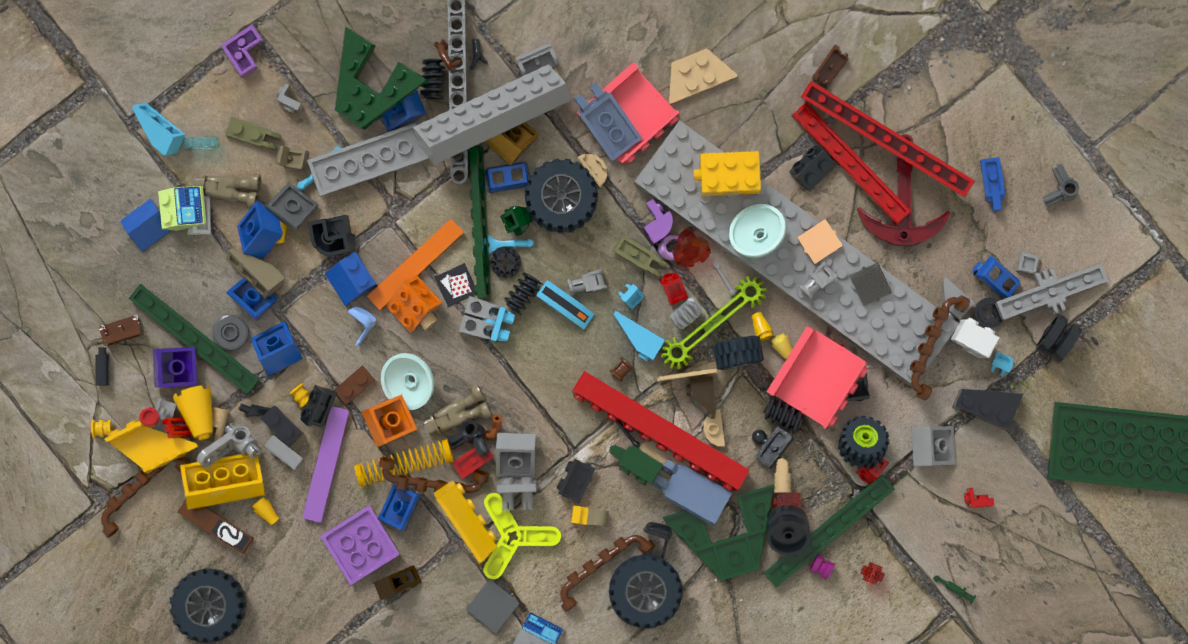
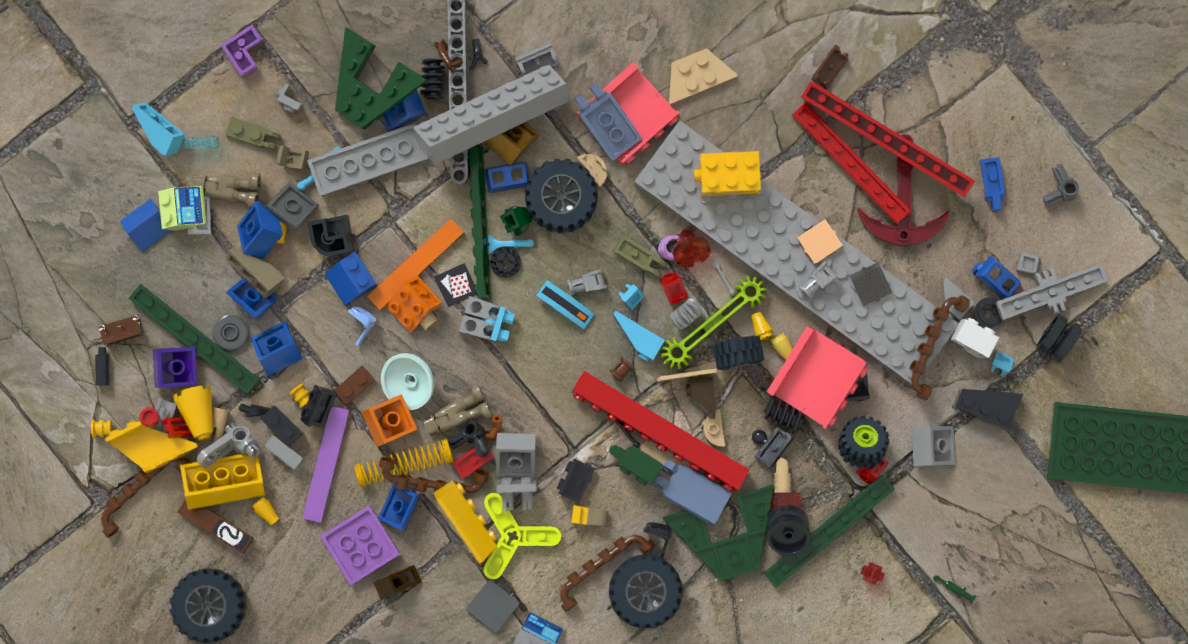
(522, 293): black piece -> none
(661, 225): medium lavender brick -> none
(751, 224): light aqua dish -> none
(812, 167): black bracket -> none
(822, 567): magenta wheel -> none
(981, 501): red bracket -> none

